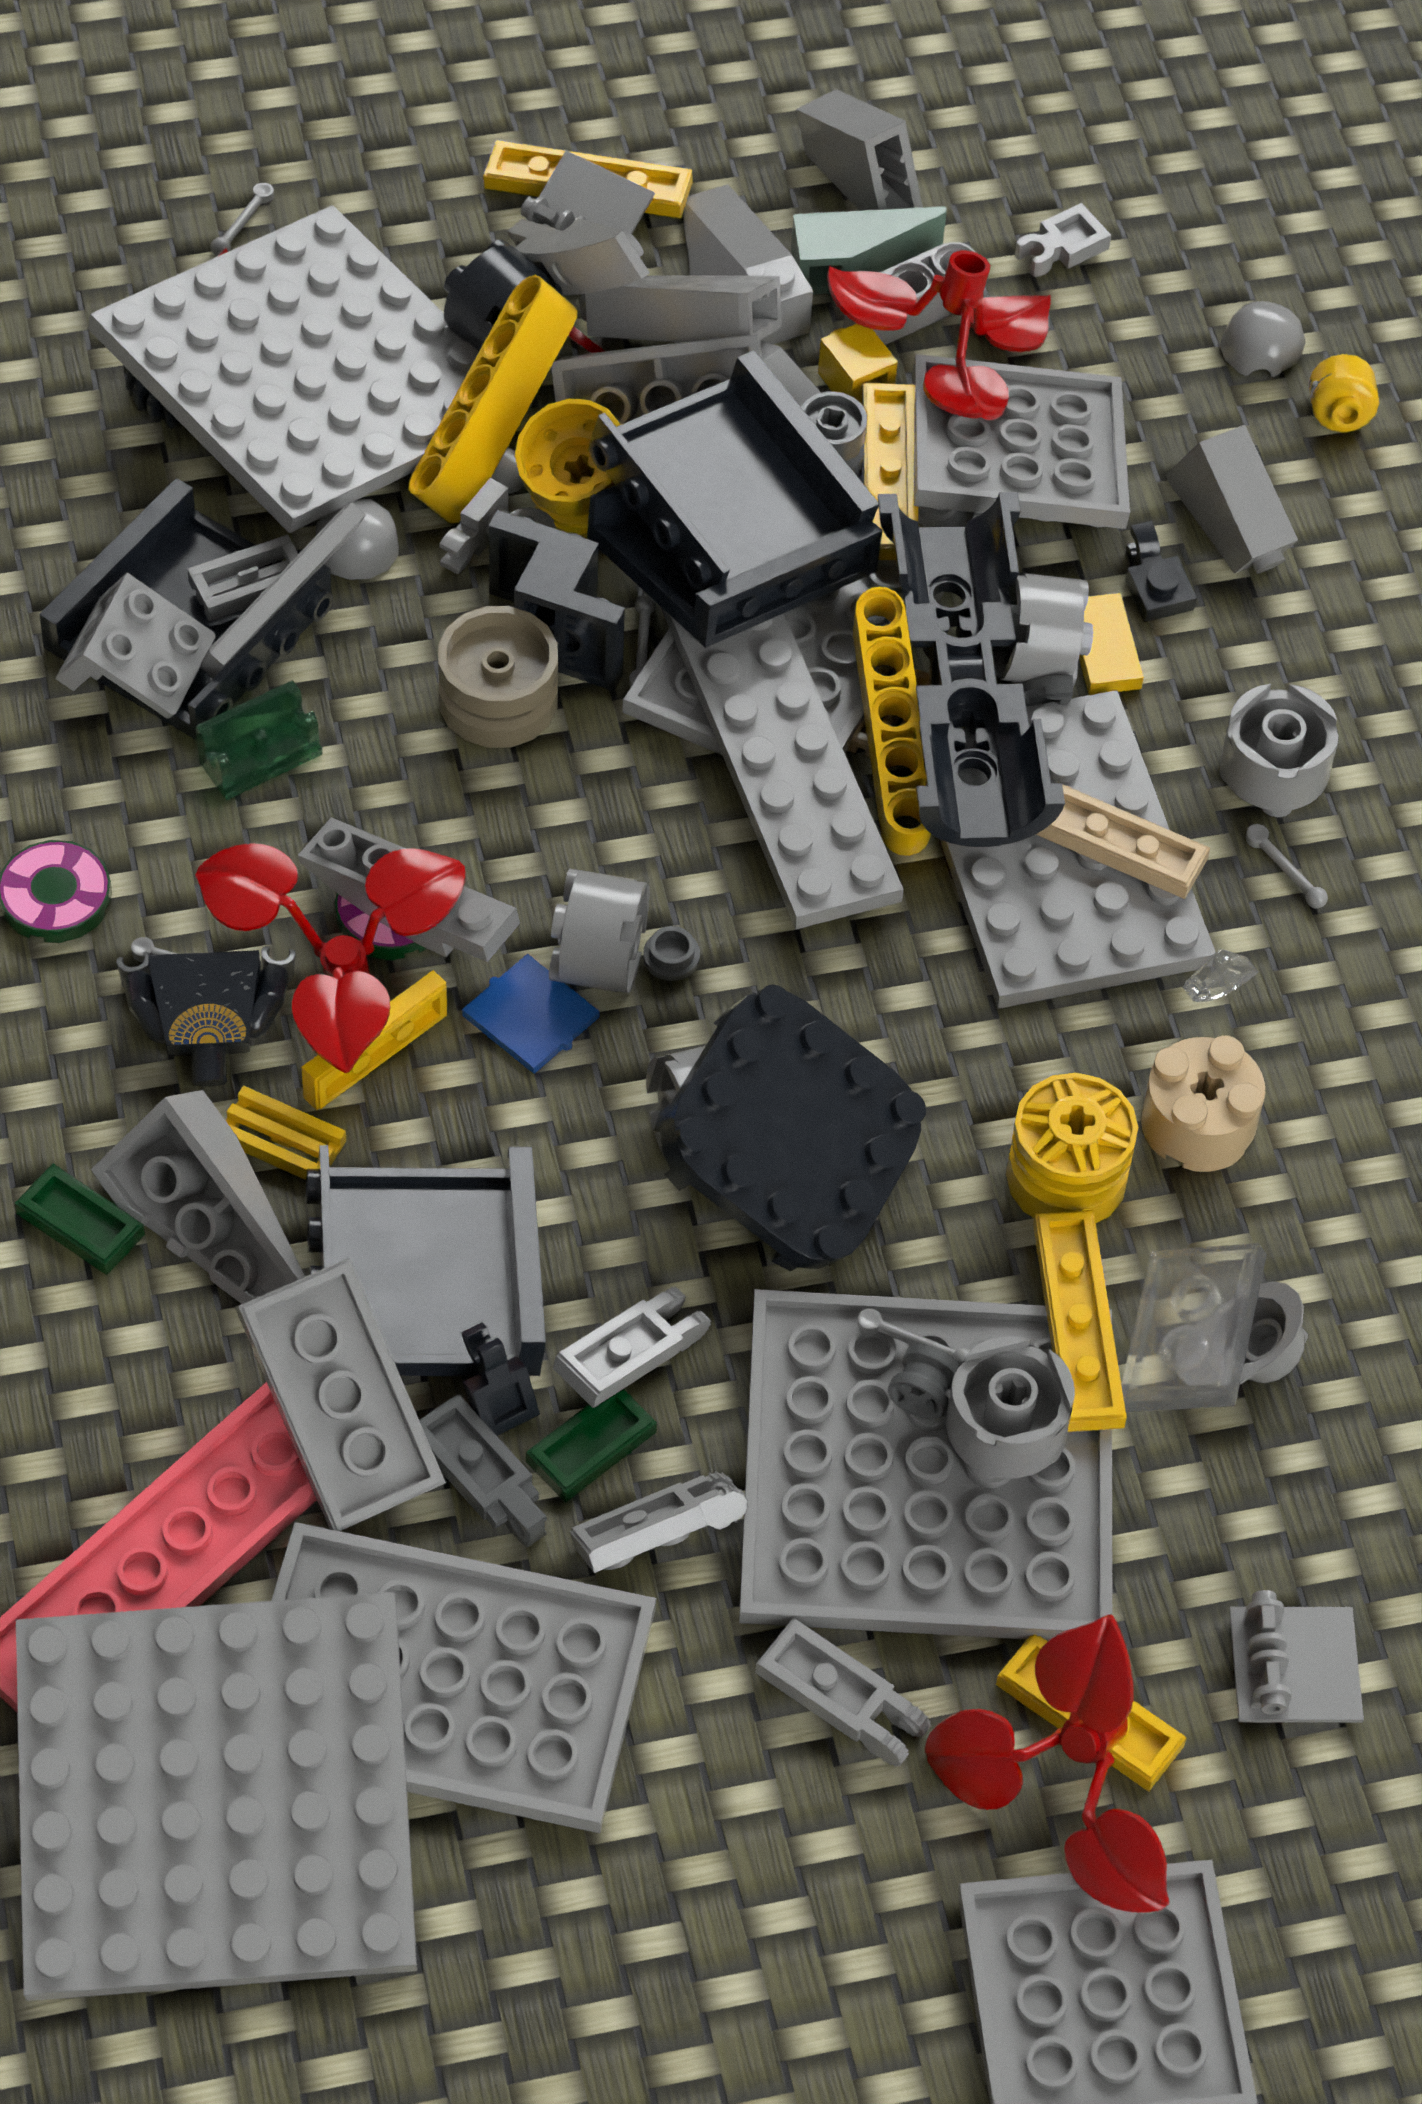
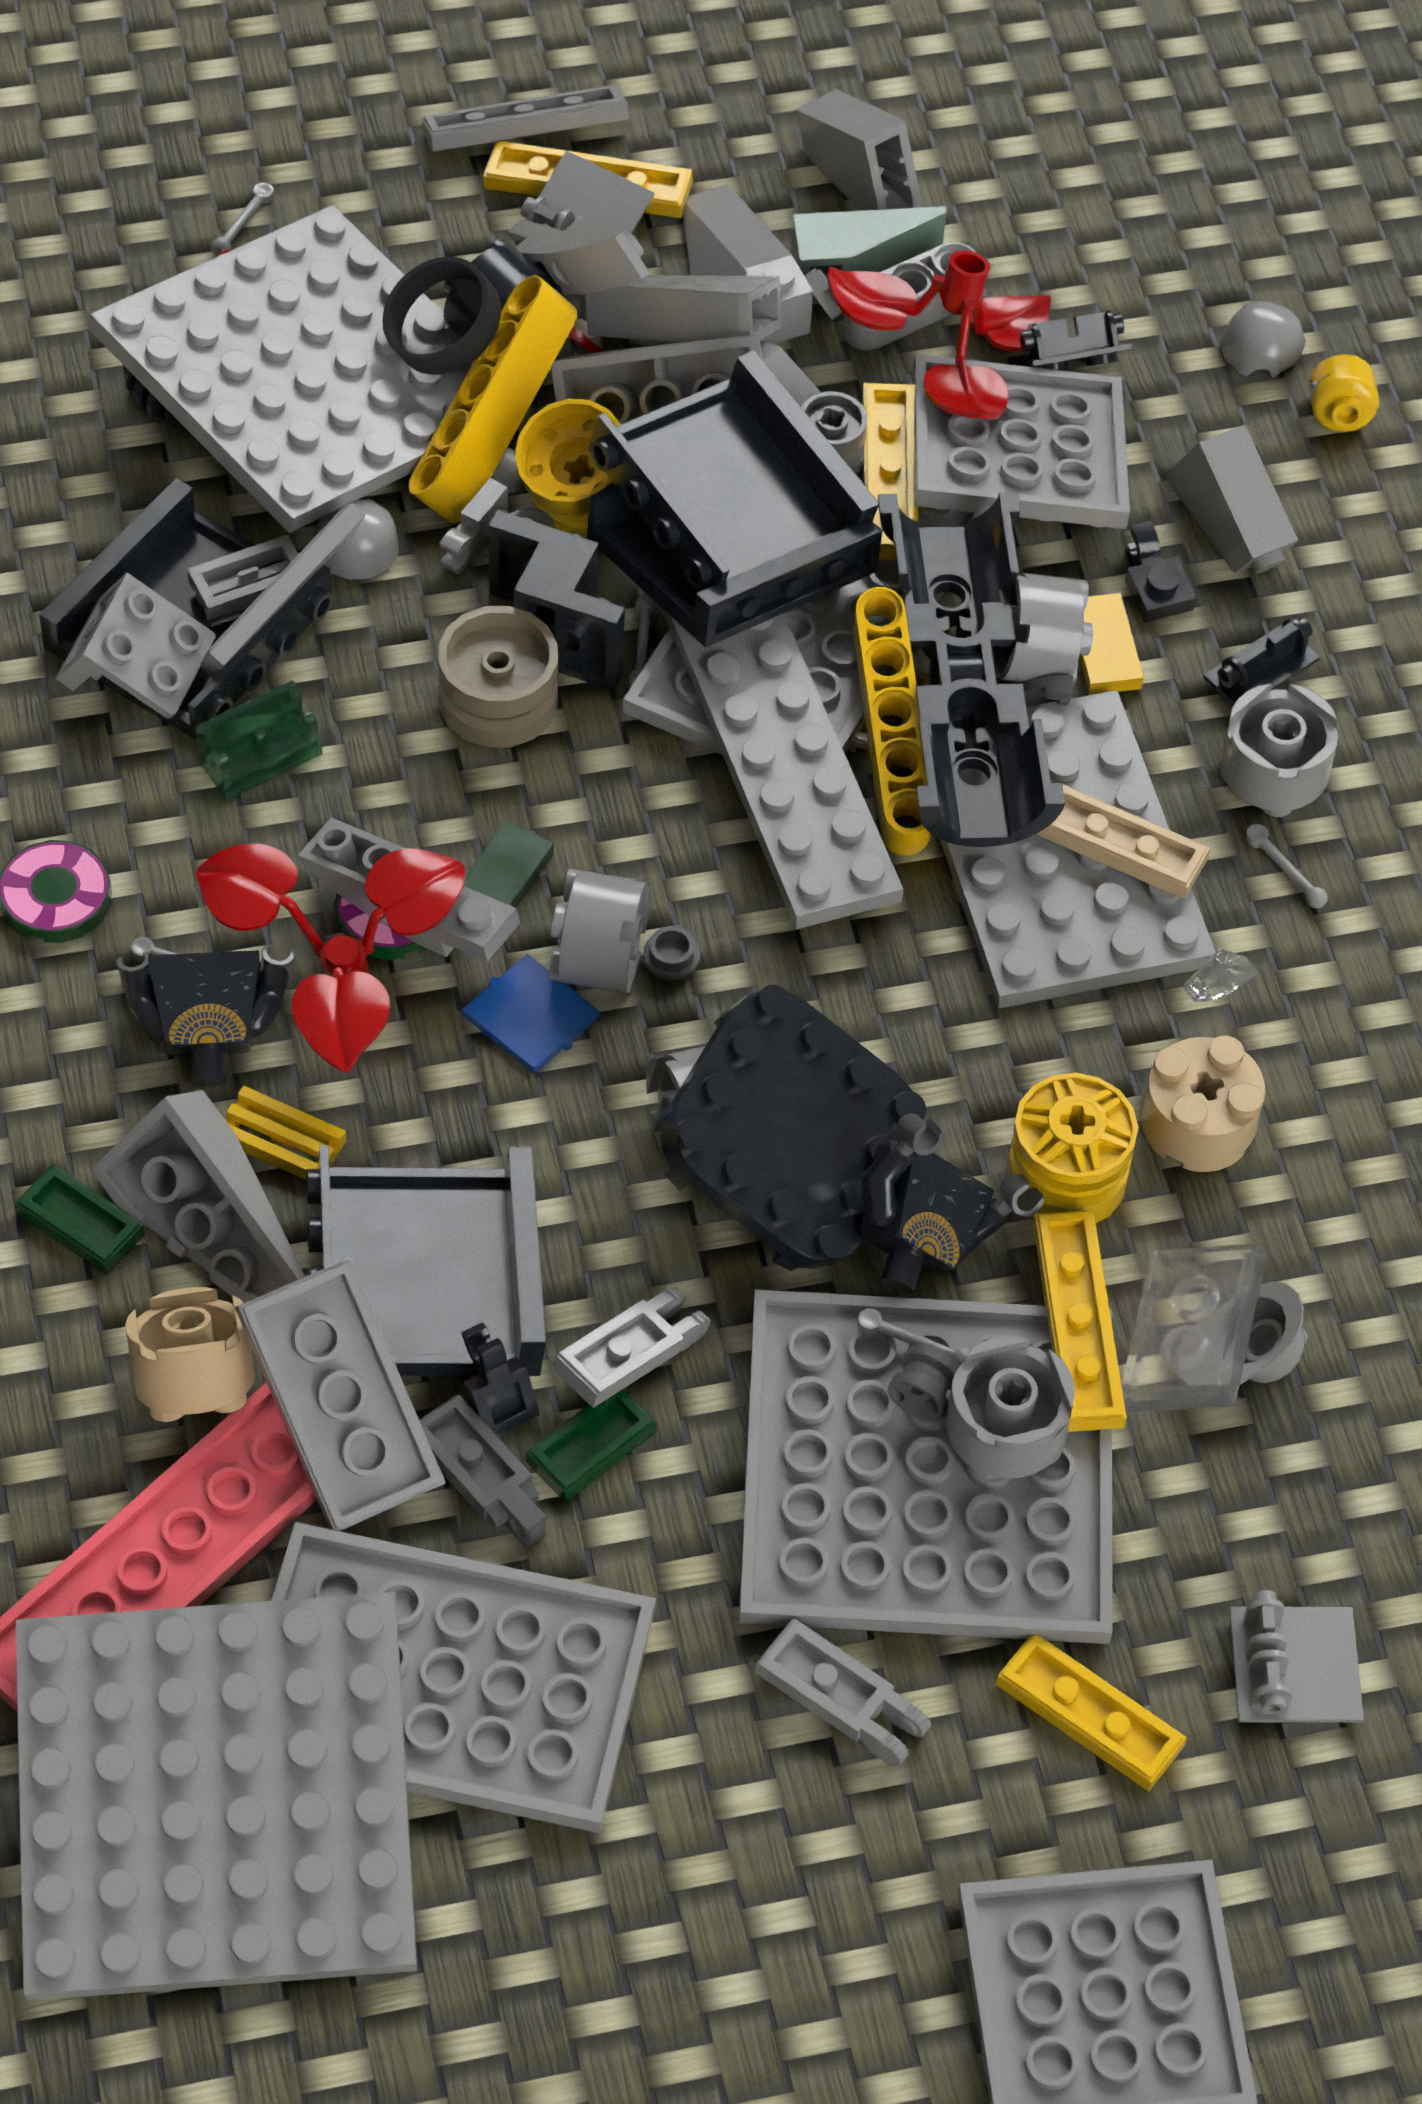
(189, 1354): none -> tan brick
(409, 1017): yellow tile -> none
(414, 285): none -> black tyre
(509, 864): none -> dark green tile
(524, 117): none -> light grey tile
(658, 1520): light grey hinge -> none
(822, 293): none -> light grey tile
(853, 358): yellow brick -> none
(929, 1209): none -> black torso
(1064, 237): light grey plate -> none
(1091, 1676): red plant -> none
(1094, 340): none -> hinge
(1266, 661): none -> black hinge

